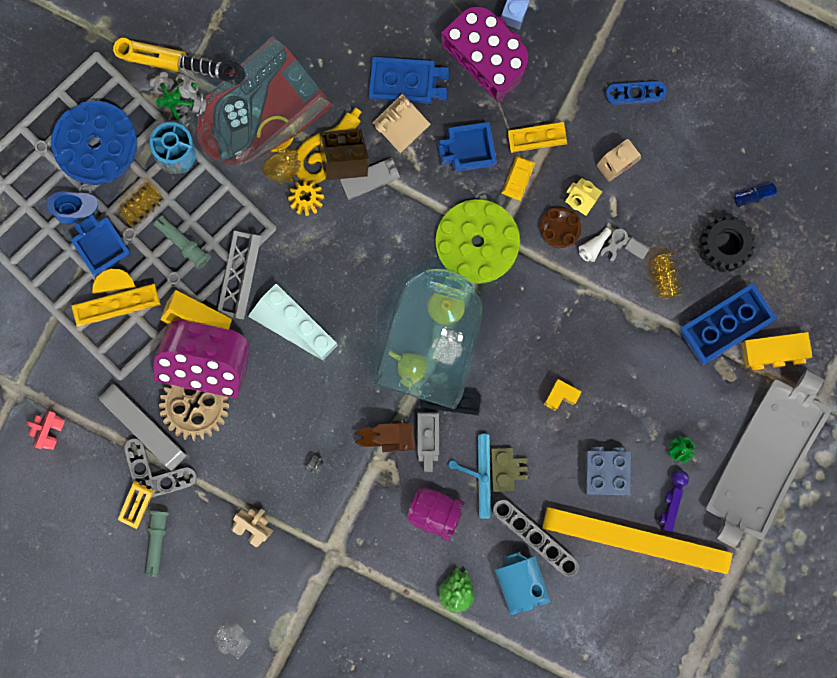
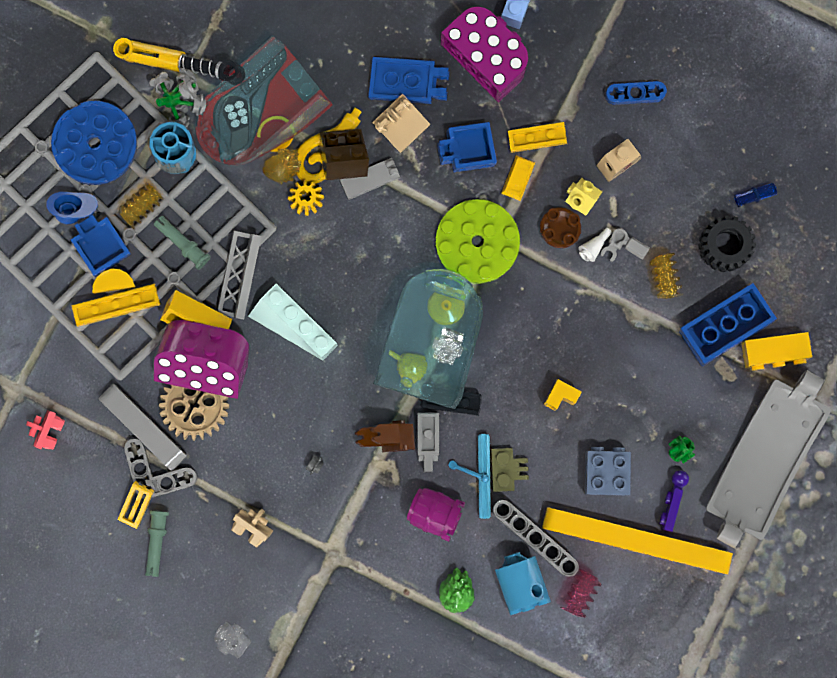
(581, 594): none -> clear pink piece

